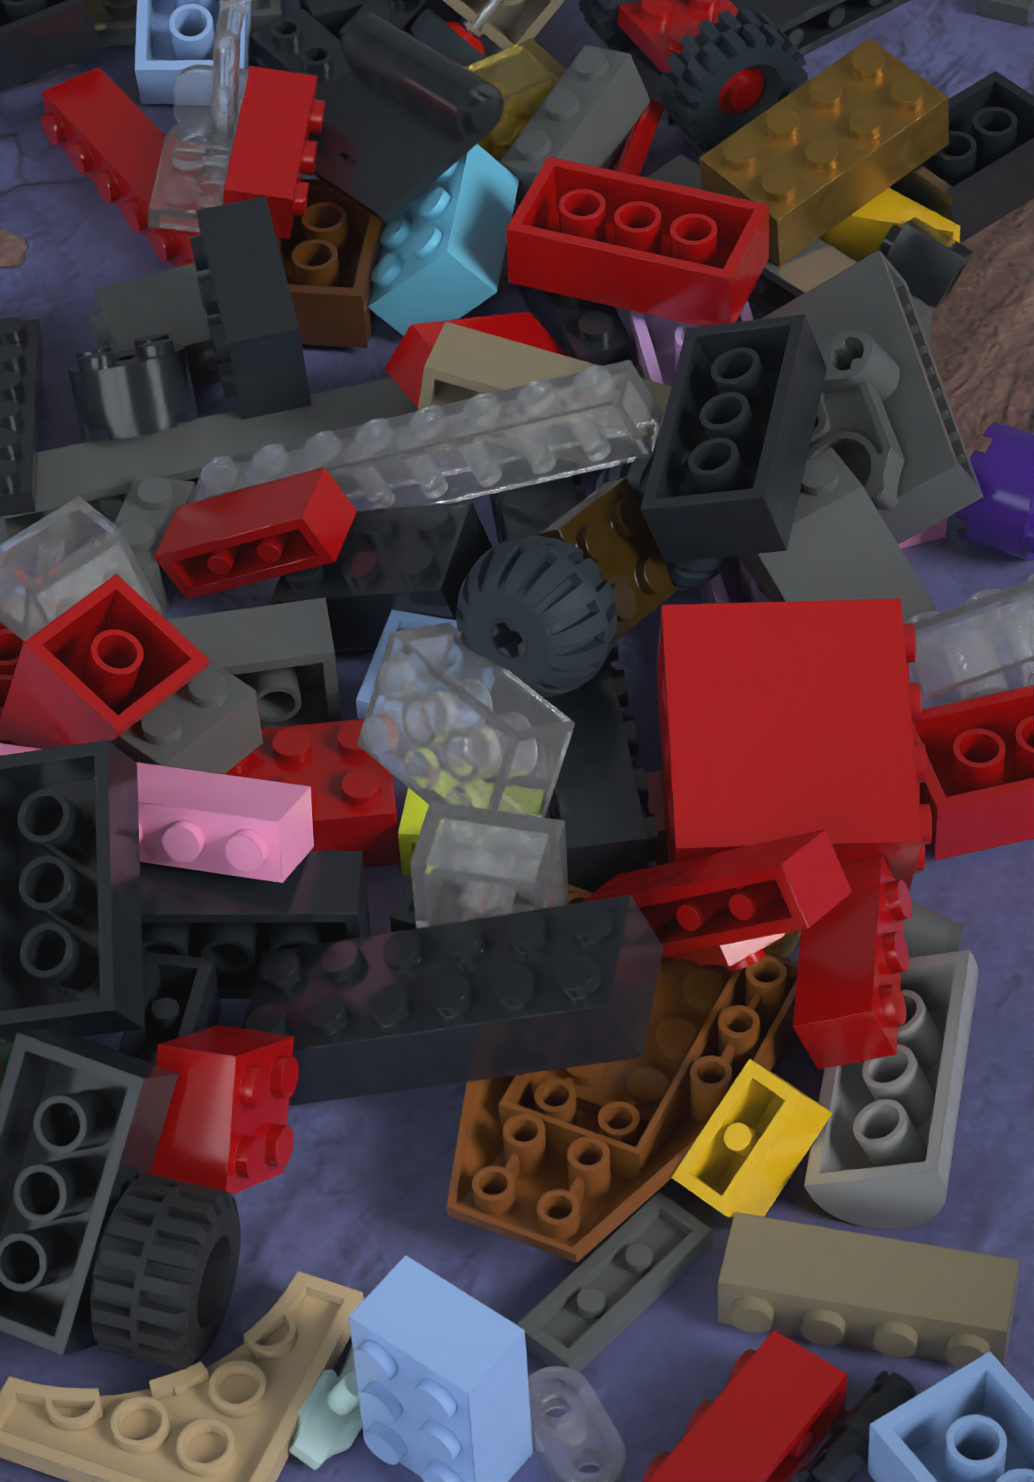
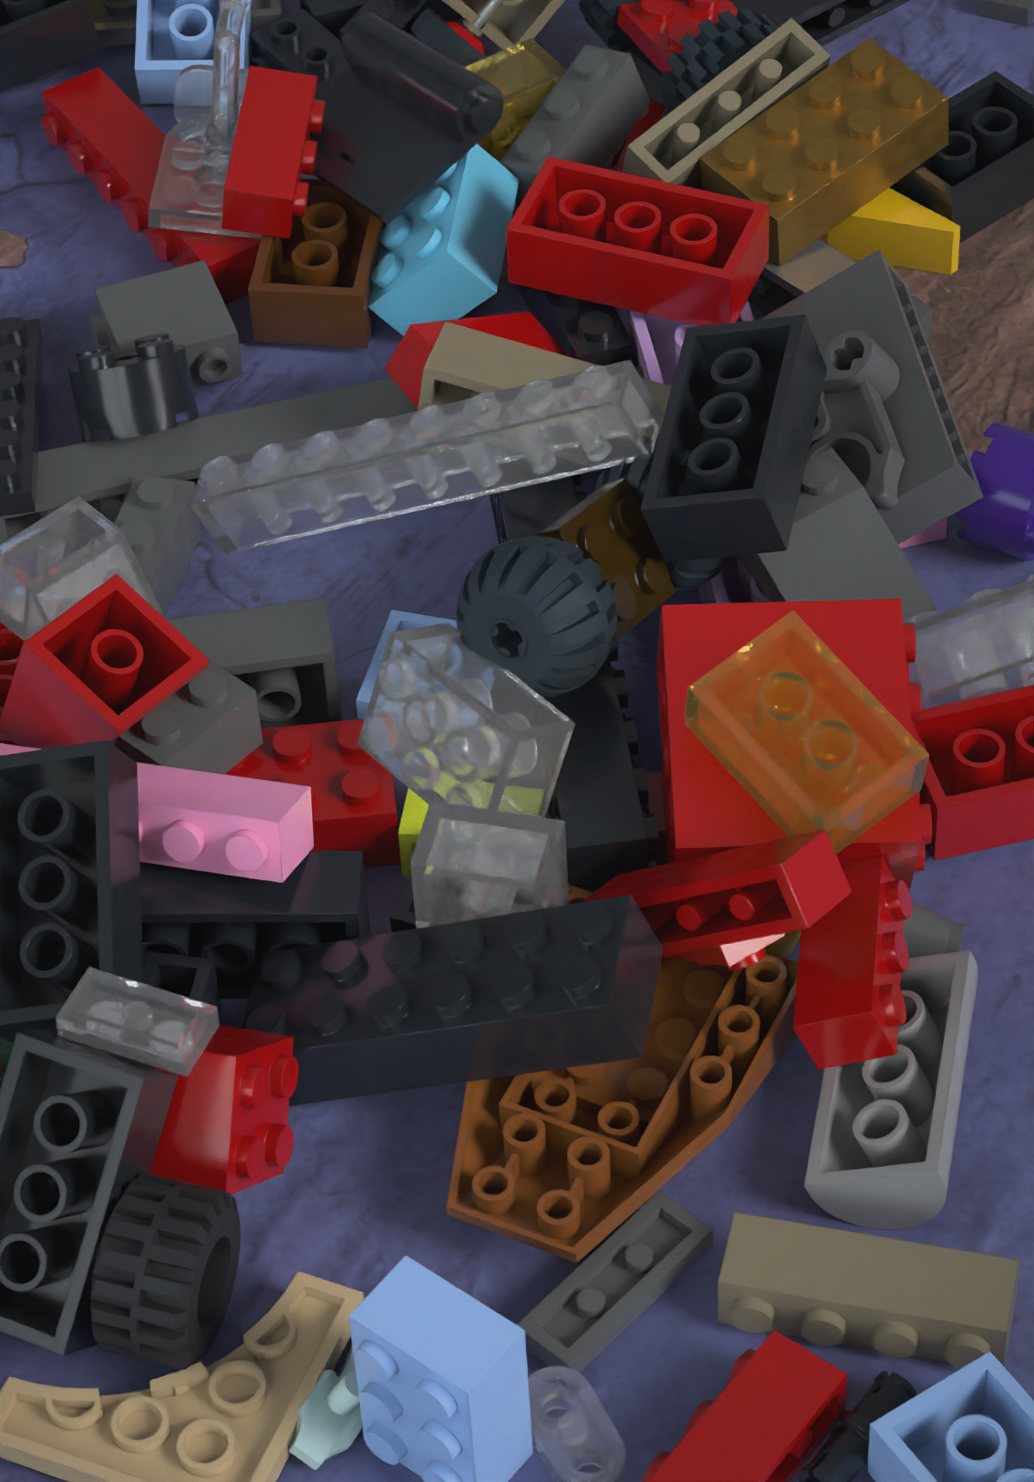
(138, 1021): none -> clear plate
(253, 308): black brick -> none
(256, 533): red brick -> none
(392, 562): black brick -> none
(724, 105): none -> dark tan brick
(751, 1143): yellow brick -> none
(805, 735): none -> clear yellow brick
(925, 259): black brick -> none

